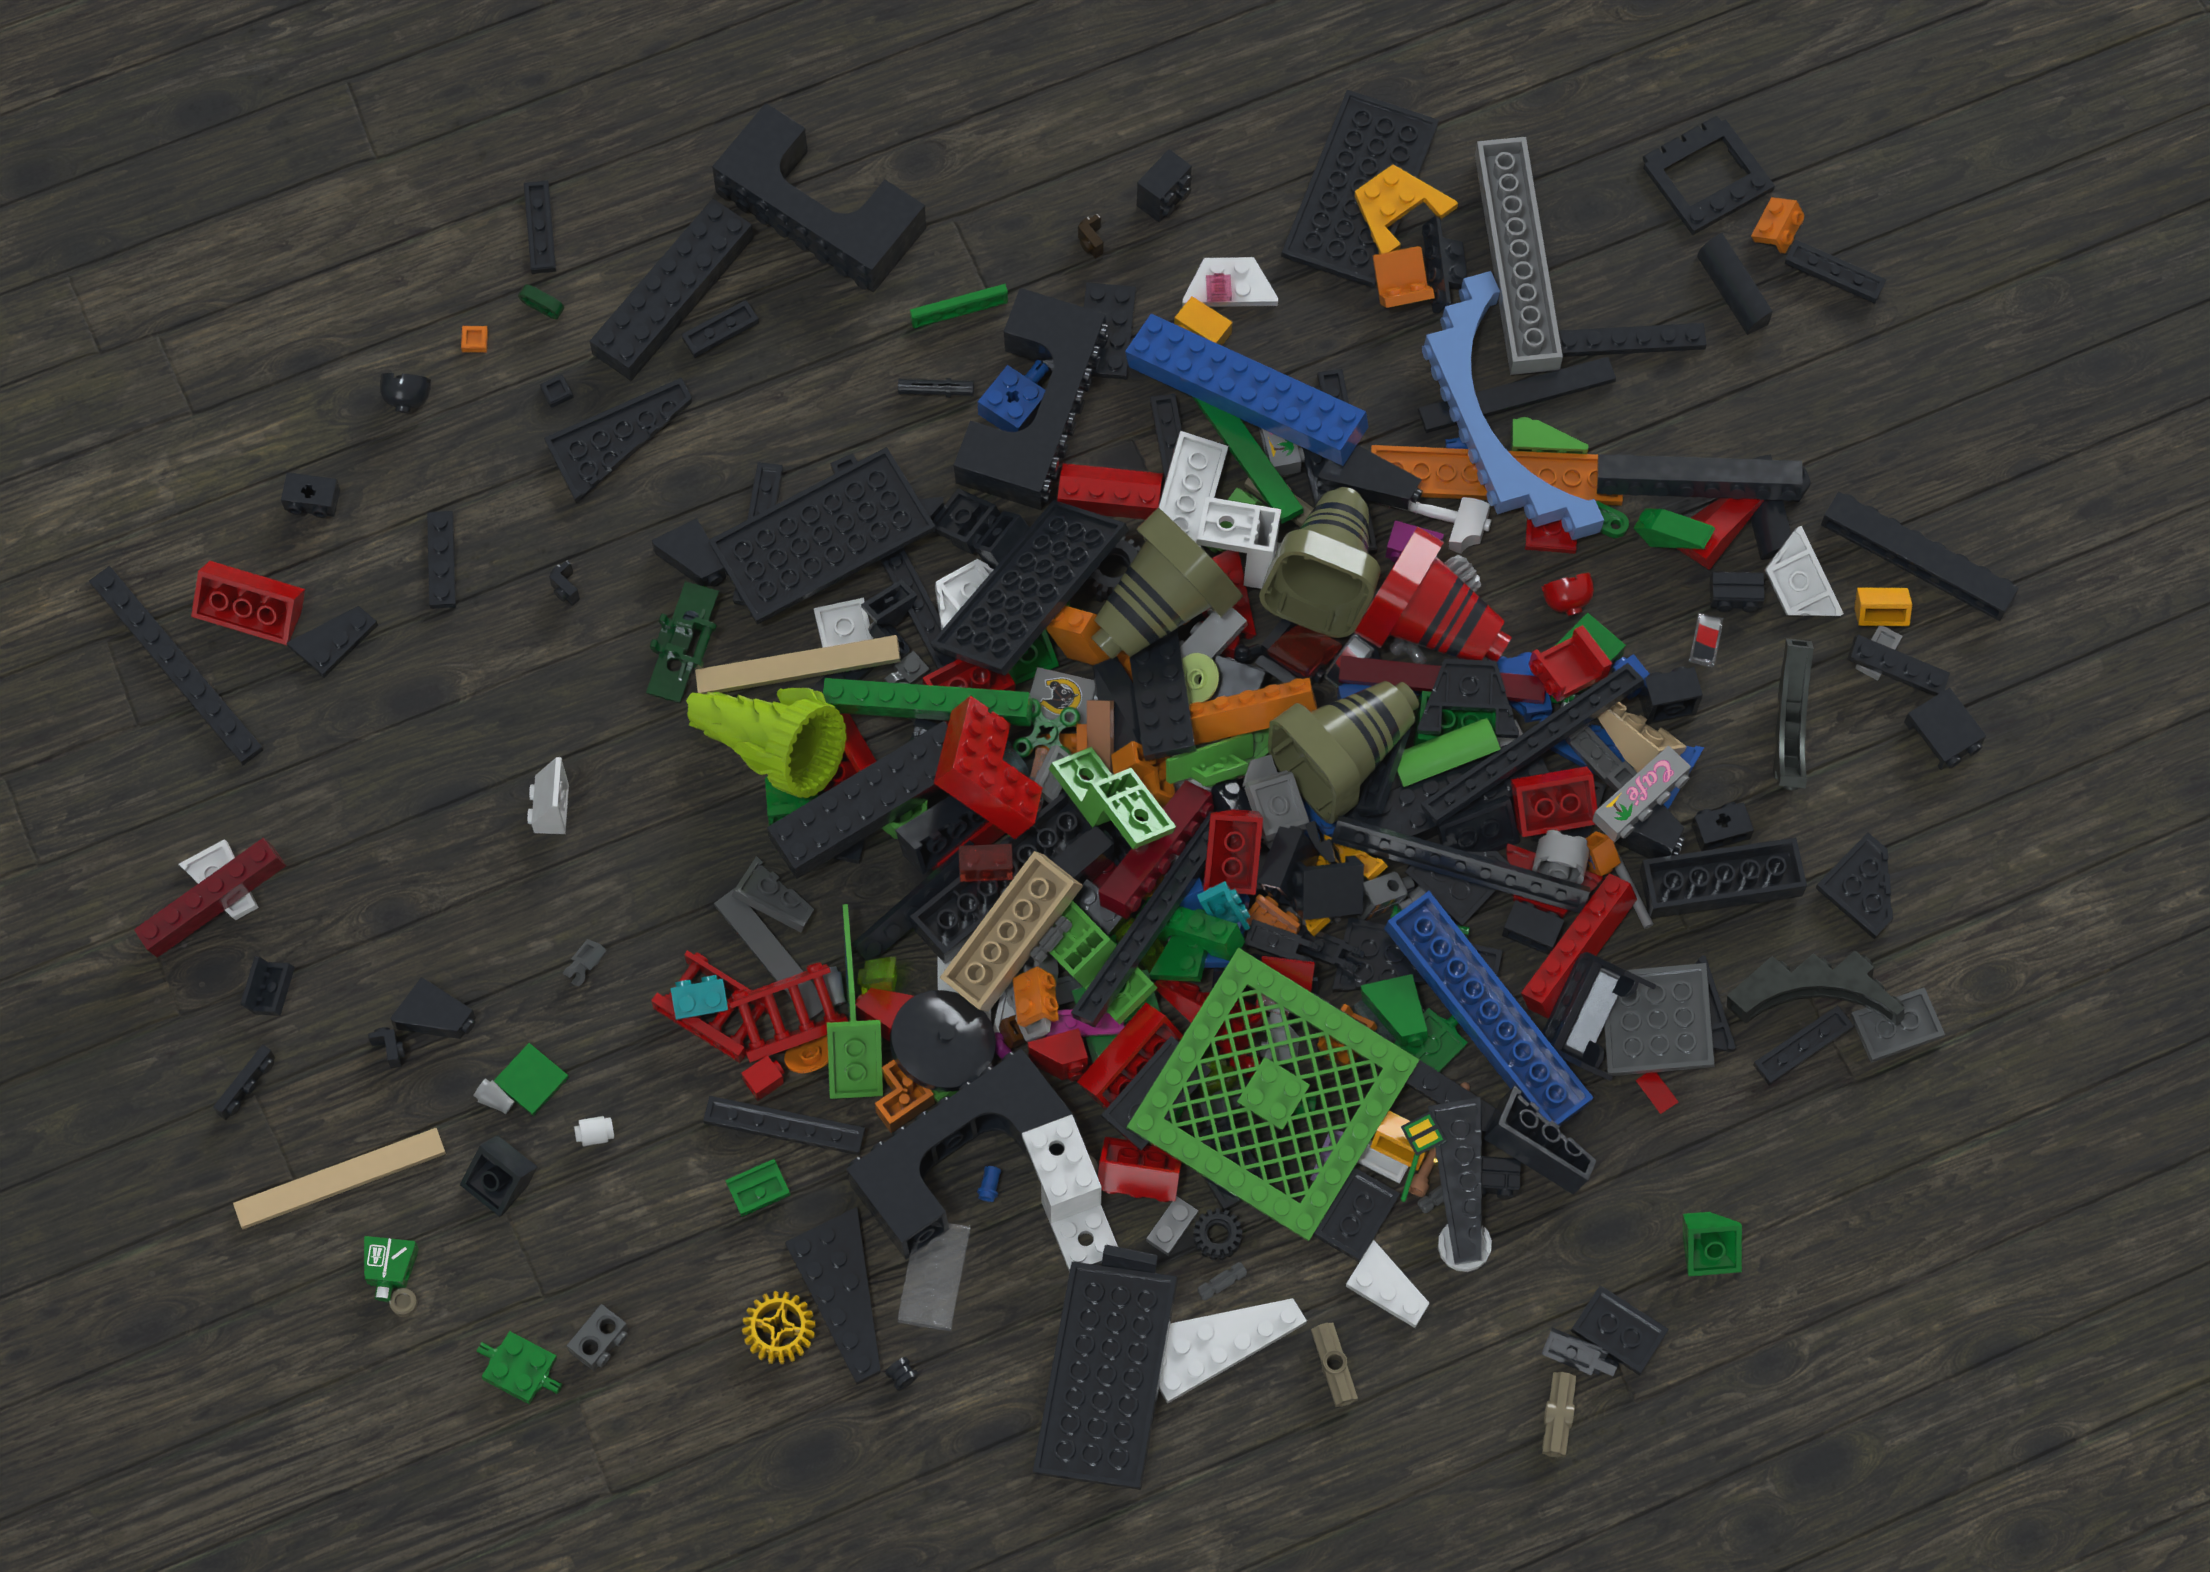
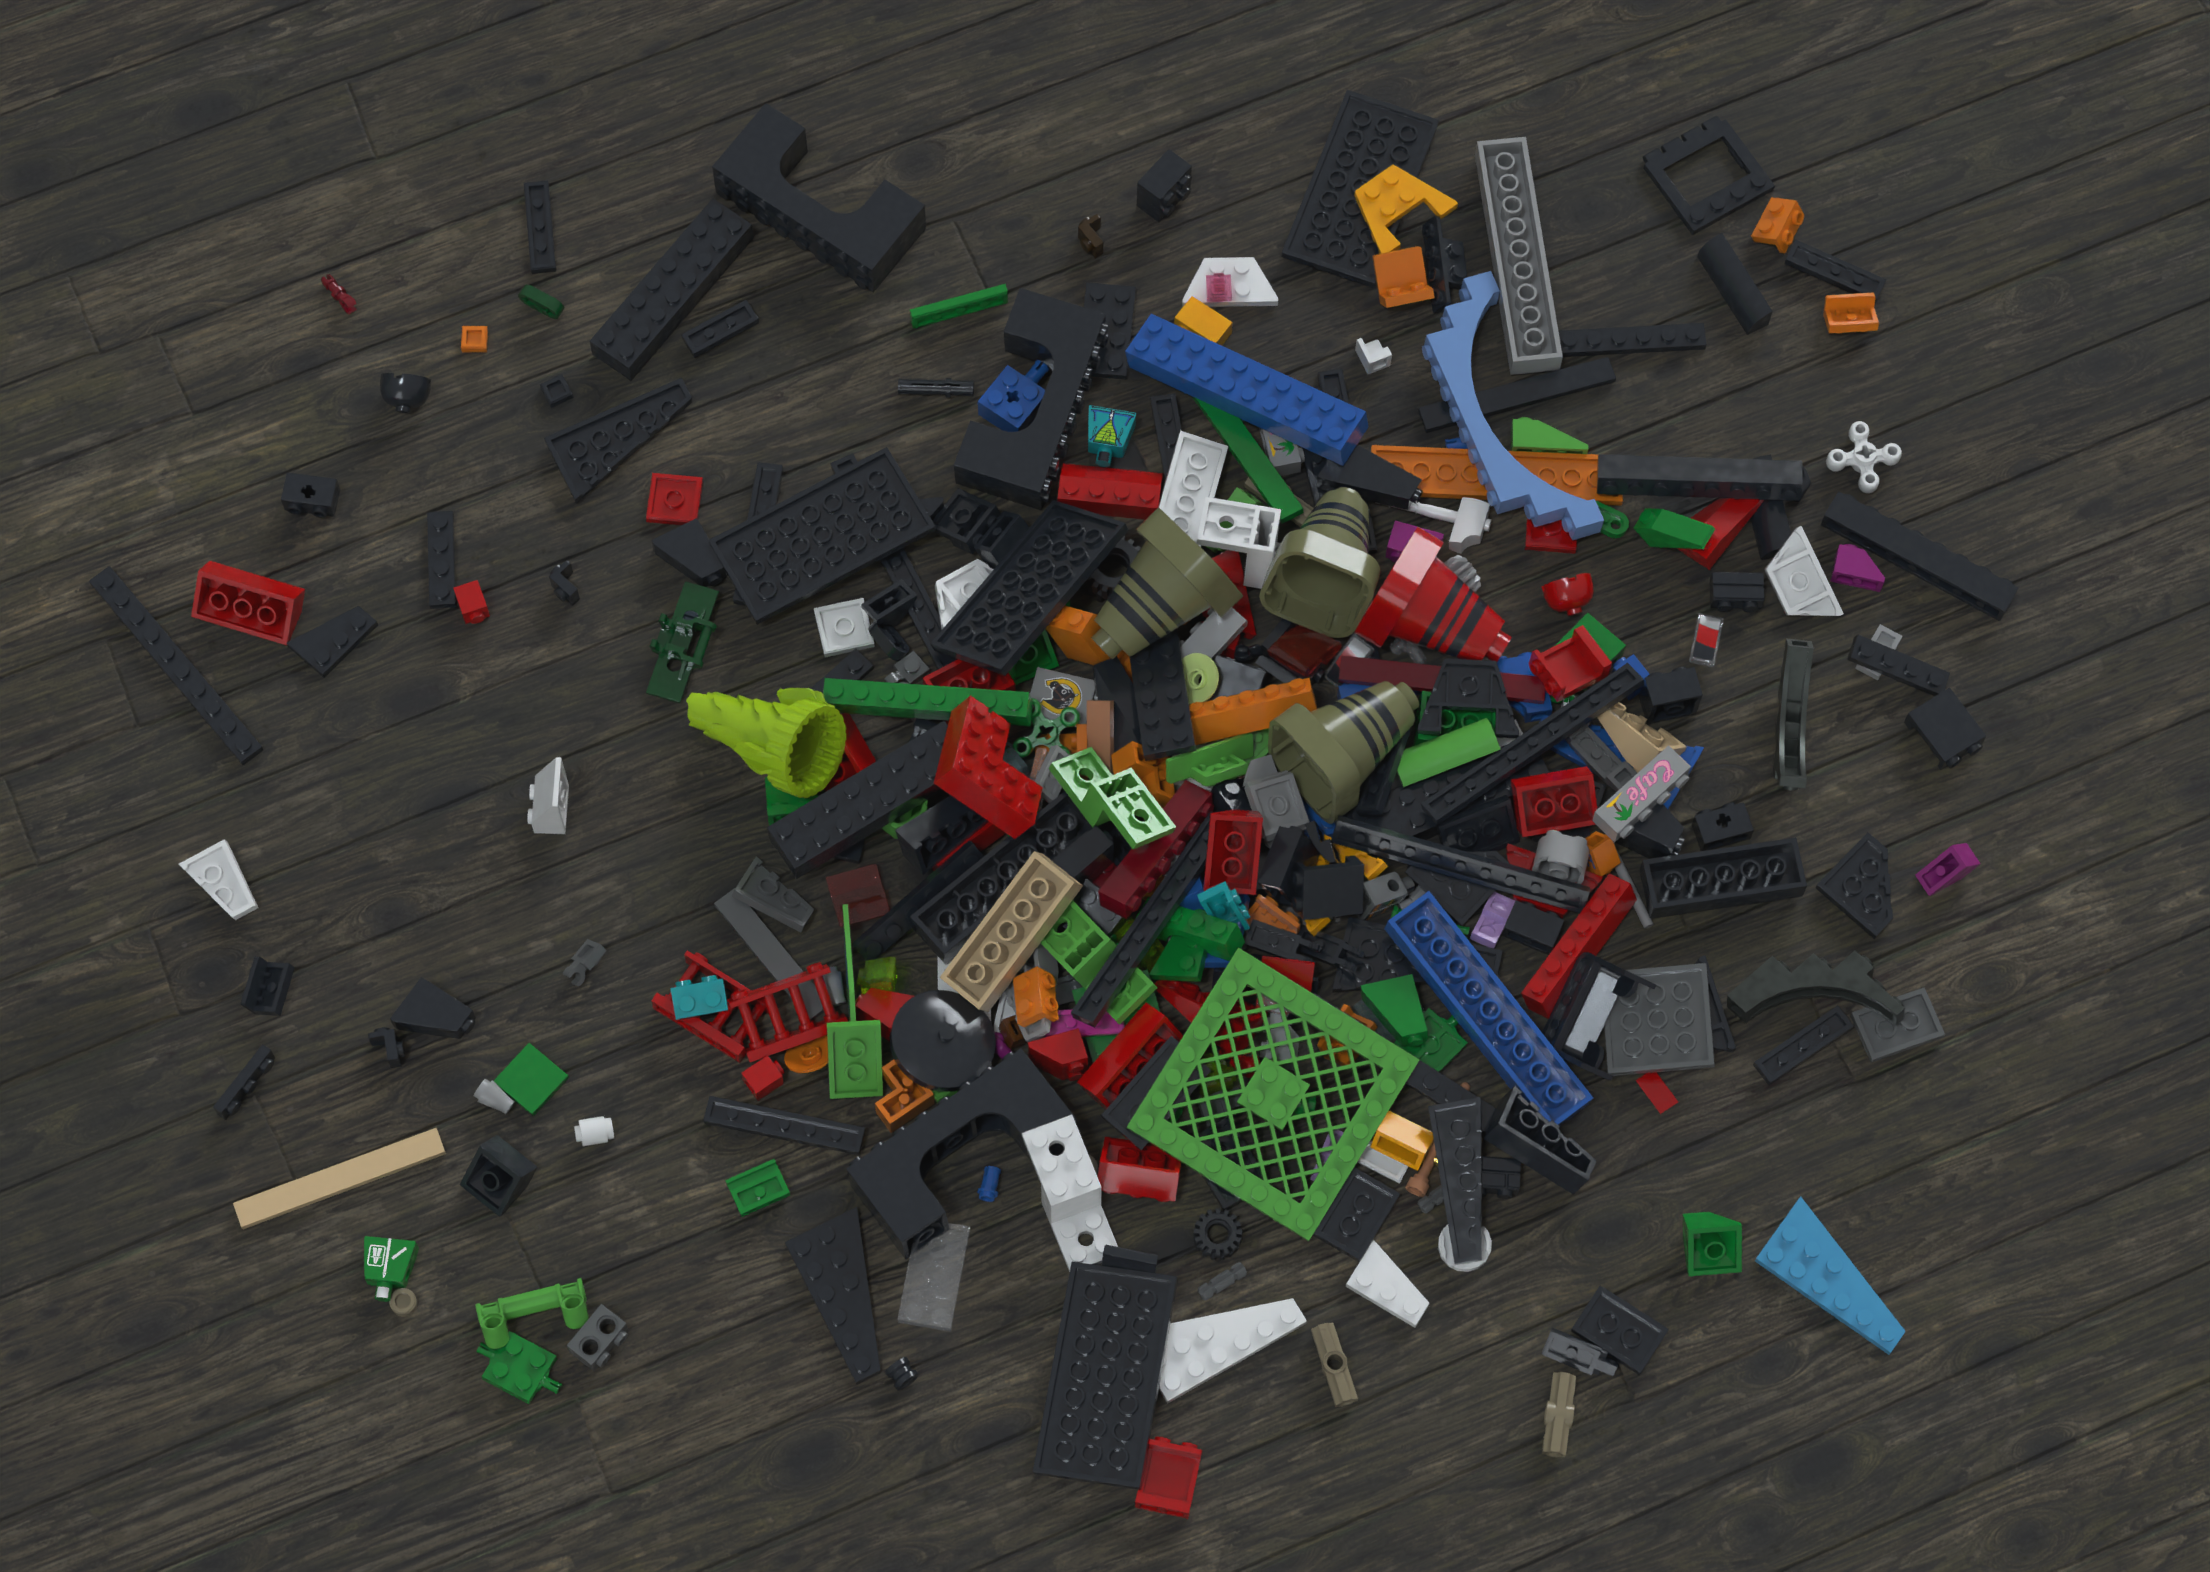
(210, 897): dark red brick -> none
(339, 293): none -> dark red piece
(471, 602): none -> red brick
(568, 1297): none -> bright green piece
(674, 499): none -> red tile
(774, 1349): yellow gear -> none
(798, 665): tan tile -> none
(861, 892): none -> clear red slope
(985, 862): clear red brick -> none
(1050, 939): dark grey axle -> none
(1109, 433): none -> teal torso
(1169, 1477): none -> red panel
(1172, 1226): light grey plate -> none
(1373, 355): none -> white panel
(1422, 1136): piece -> none
(1492, 920): none -> lavender slope
(1817, 1267): none -> dark azure wing
(1850, 313): none -> orange bracket
(1855, 568): none -> magenta slope
(1863, 457): none -> white gear
(1883, 606): light orange brick -> none
(1947, 868): none -> magenta slope

